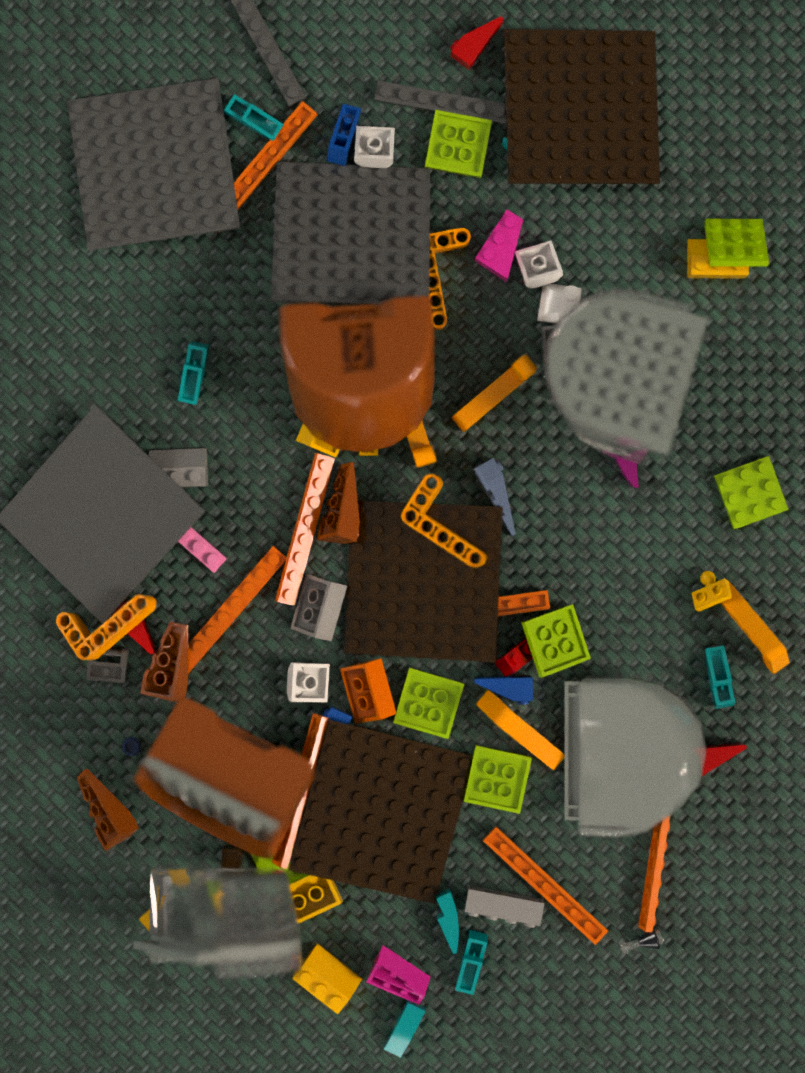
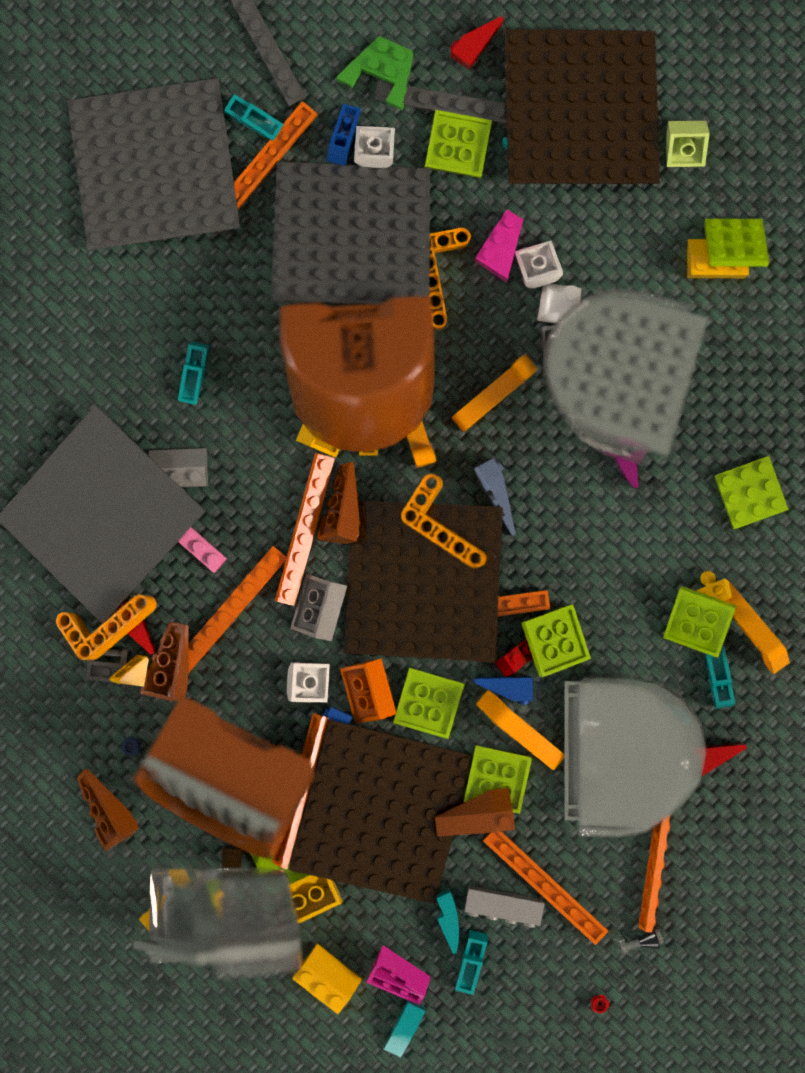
(133, 672): none -> yellow slope
(385, 61): none -> bright green wing
(481, 814): none -> dark orange wedge
(604, 1004): none -> red plate
(686, 143): none -> yellowish green slope
(699, 621): none -> lime plate

